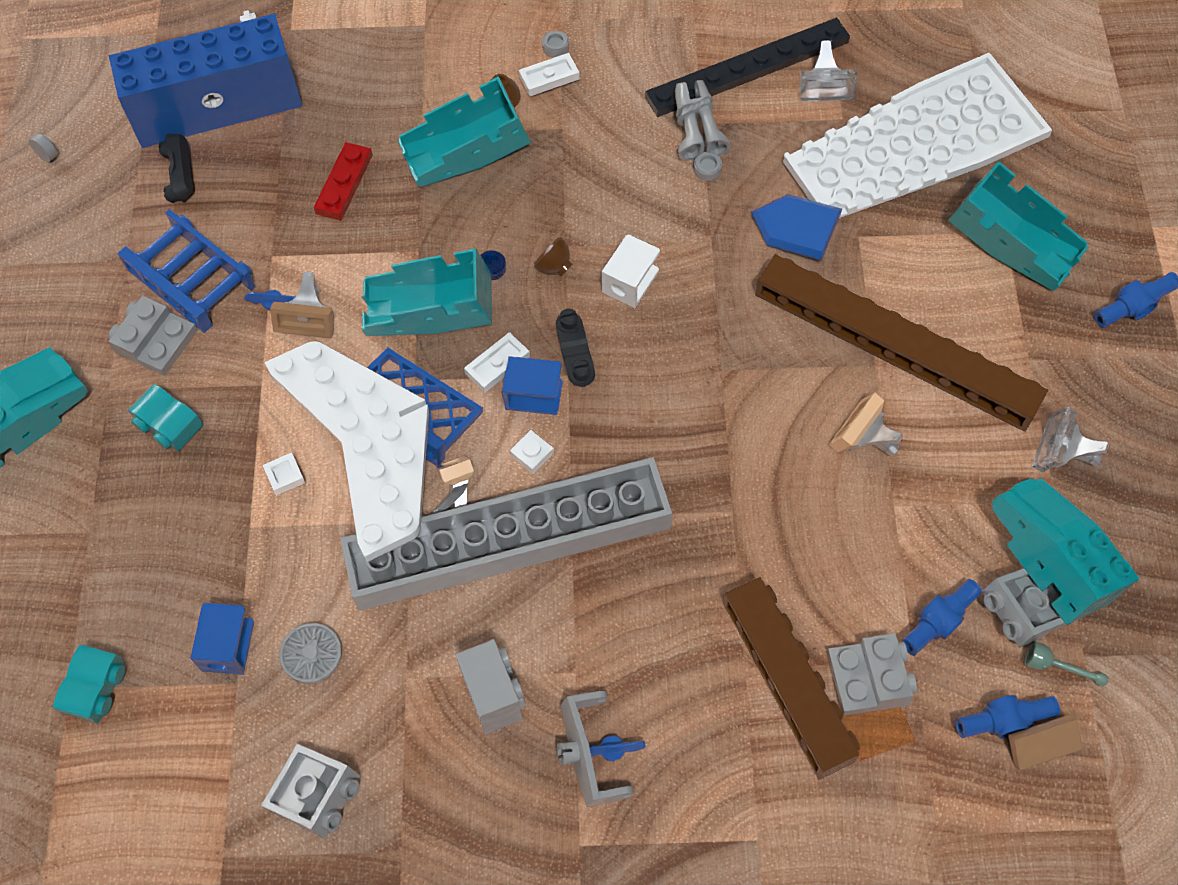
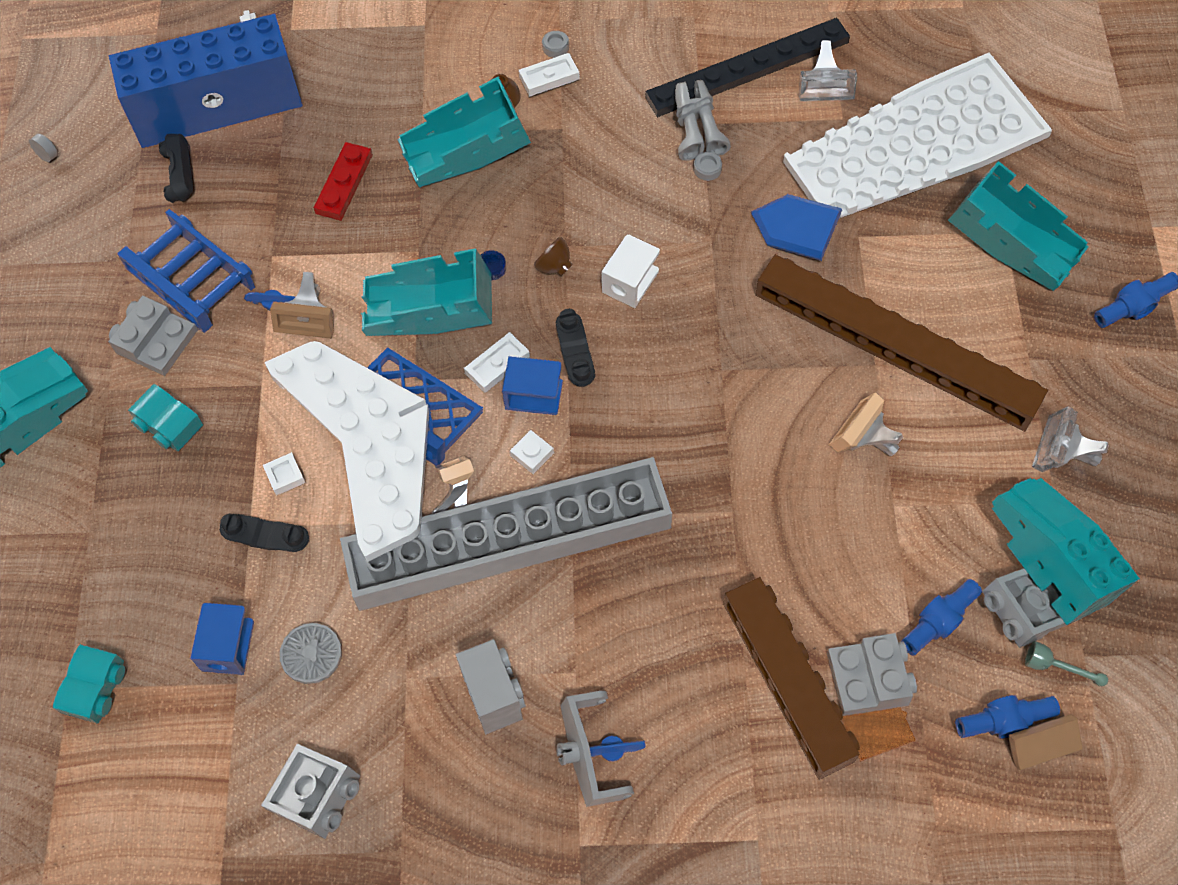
(263, 533): none -> black piece

